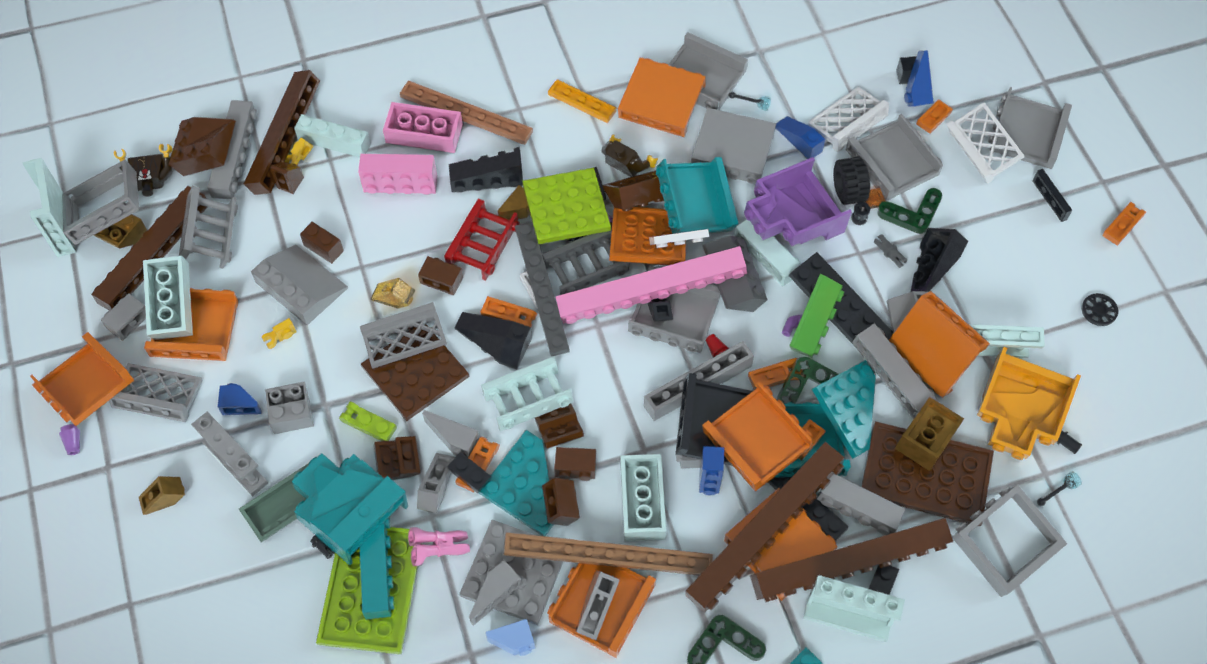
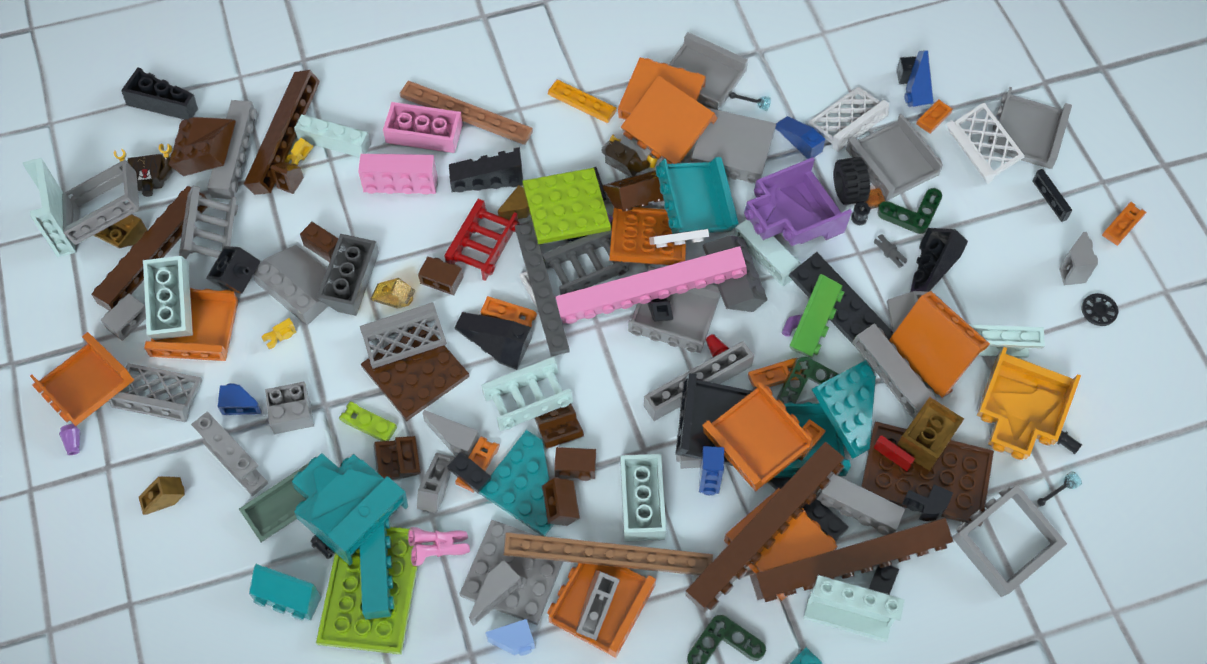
(158, 96): none -> black wedge
(233, 269): none -> black piece
(284, 593): none -> teal slope
(348, 274): none -> dark grey slope
(667, 121): none -> orange panel
(894, 453): none -> red tile
(931, 506): none -> black brick
(1079, 262): none -> light grey slope

